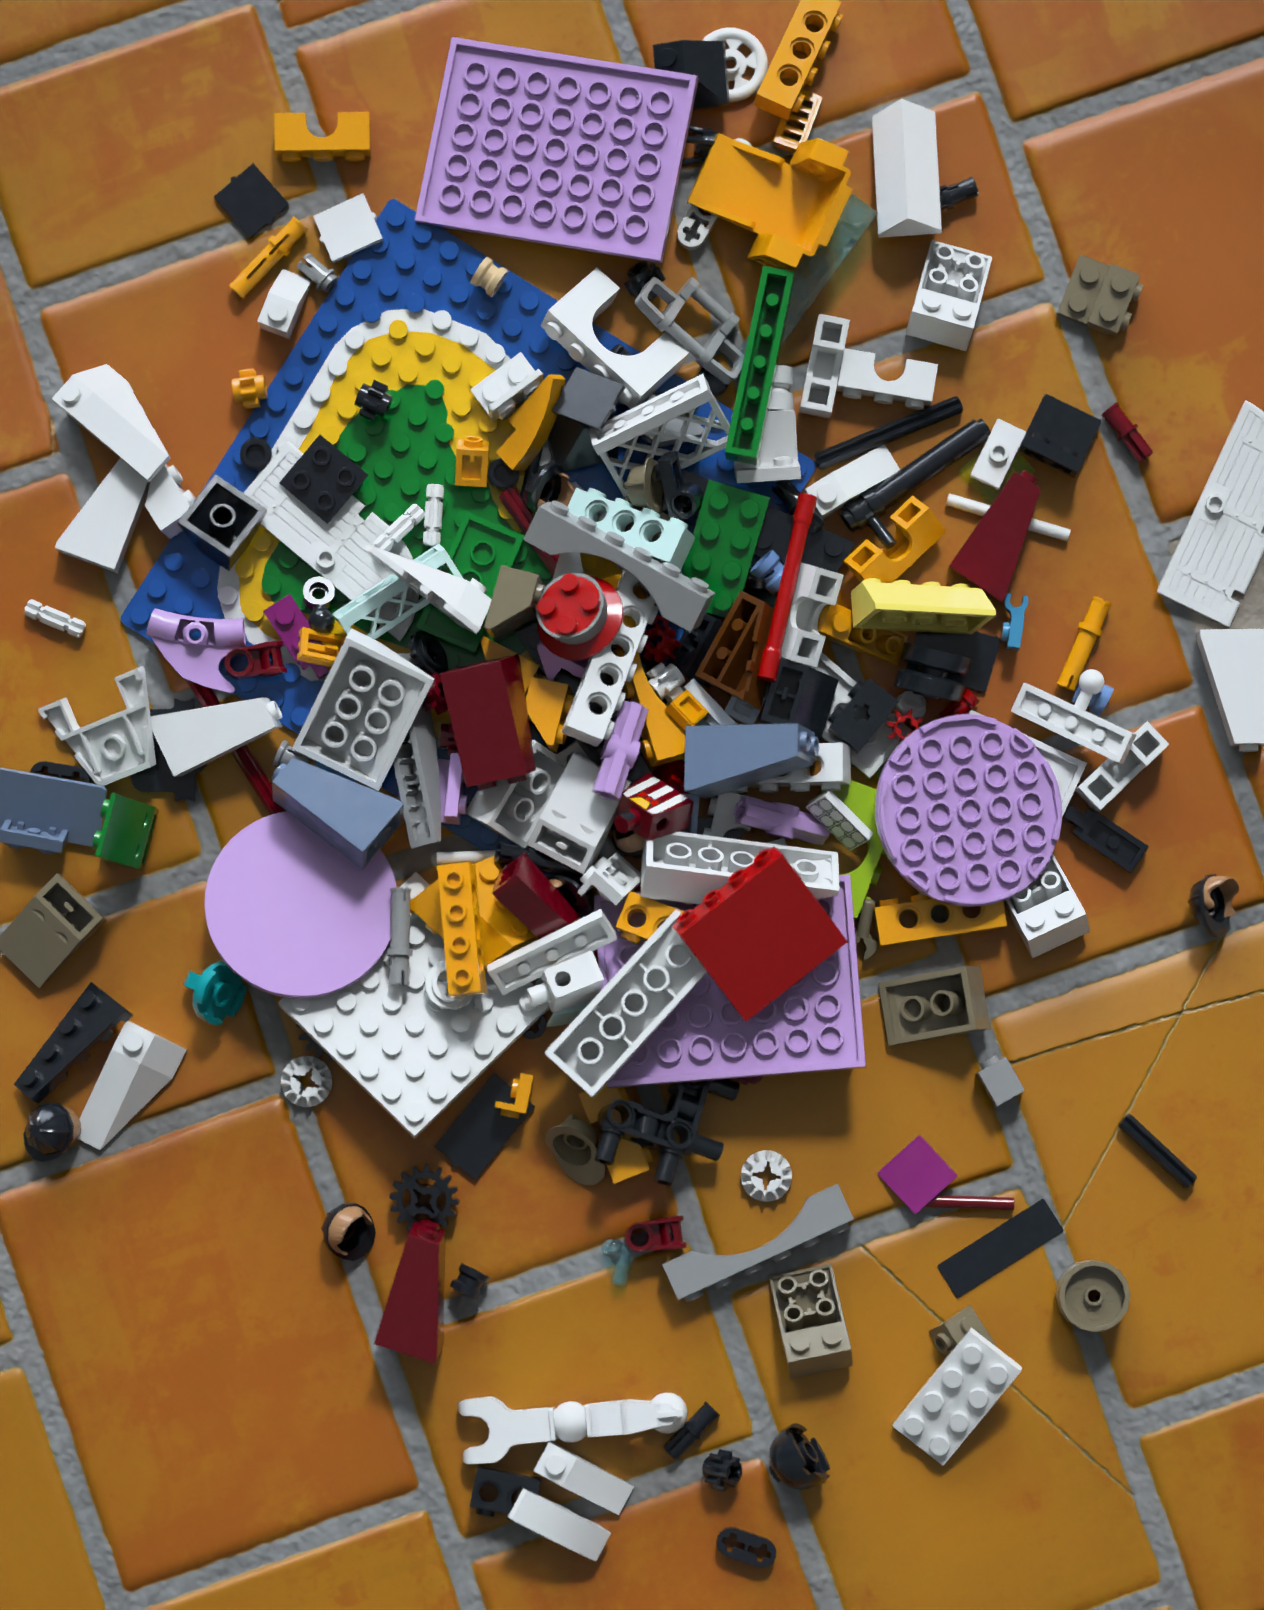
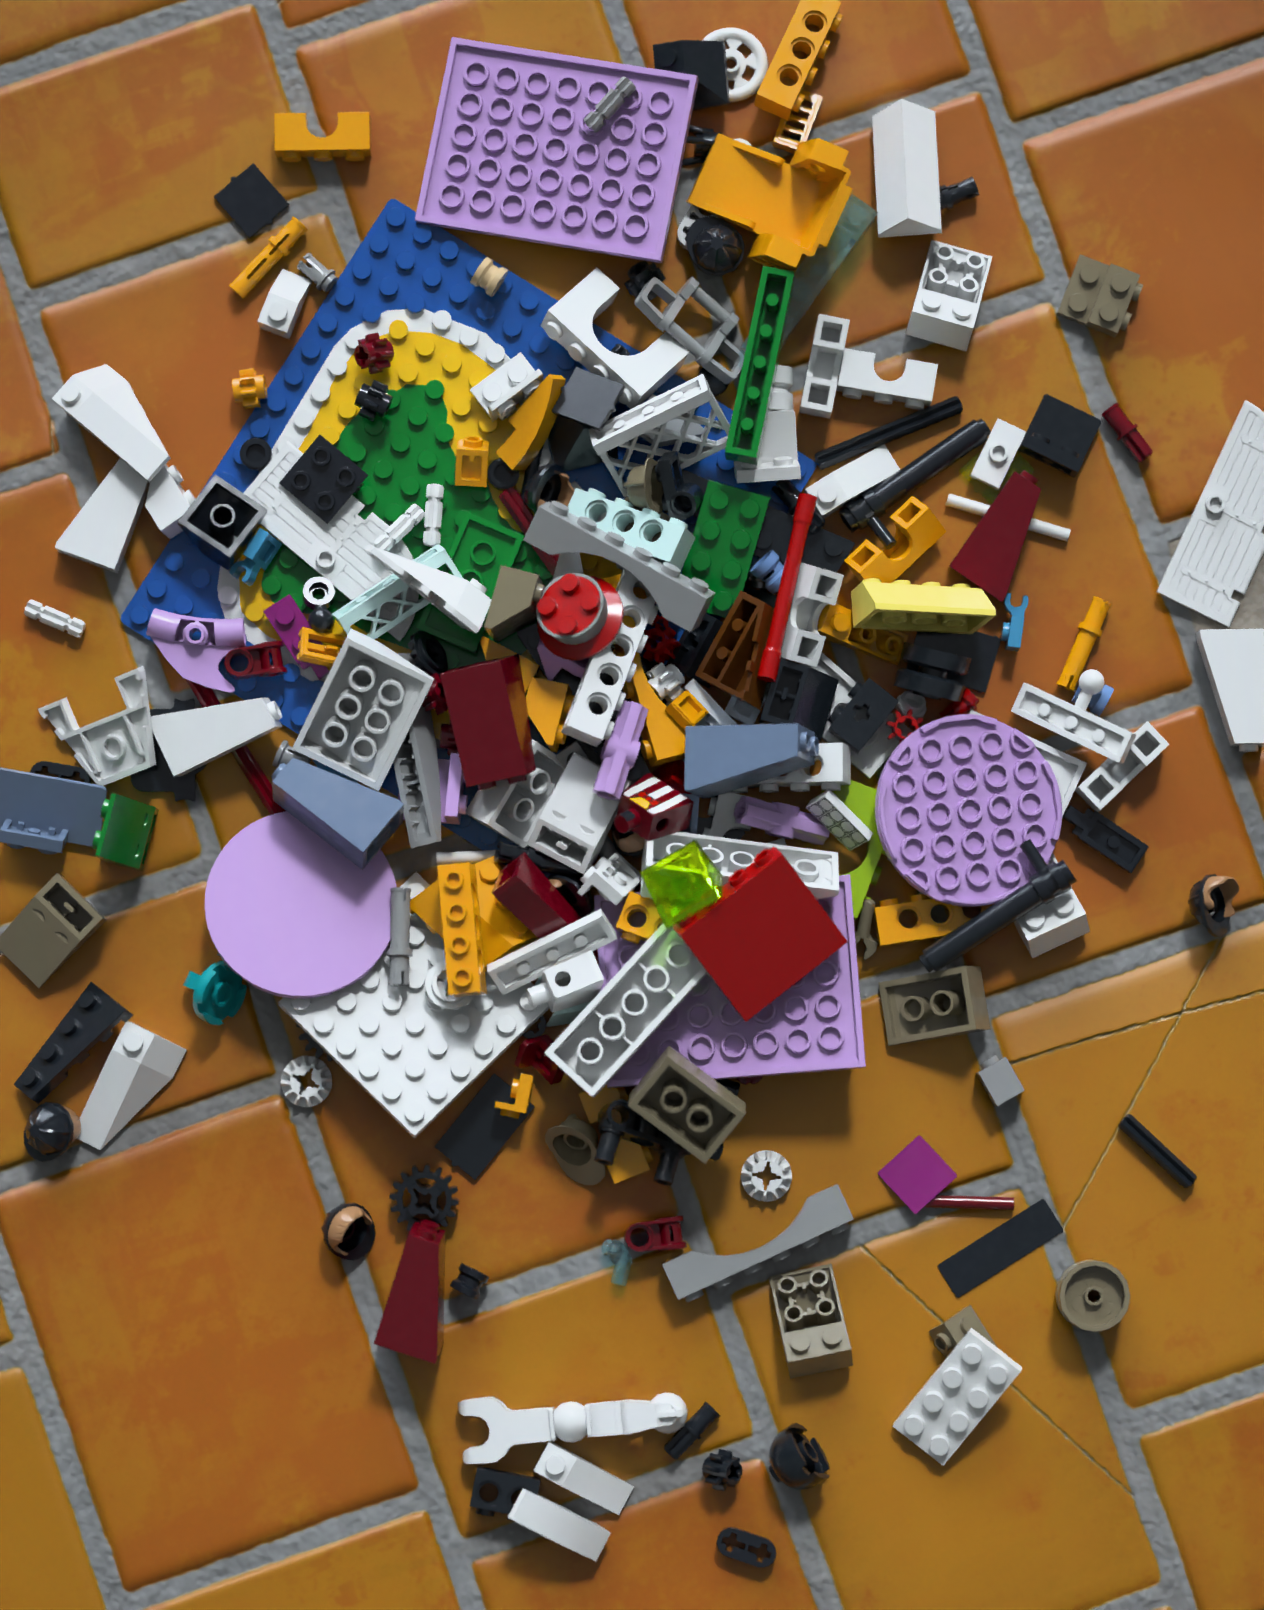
(258, 555): none -> dark azure plate
(348, 228): white piece -> none
(374, 353): none -> dark red gear
(532, 1053): none -> dark red bracket
(609, 104): none -> light grey axle
(683, 883): none -> clear neon green slope
(687, 1104): none -> dark tan brick
(715, 246): none -> black piece
(1040, 889): none -> black cylinder

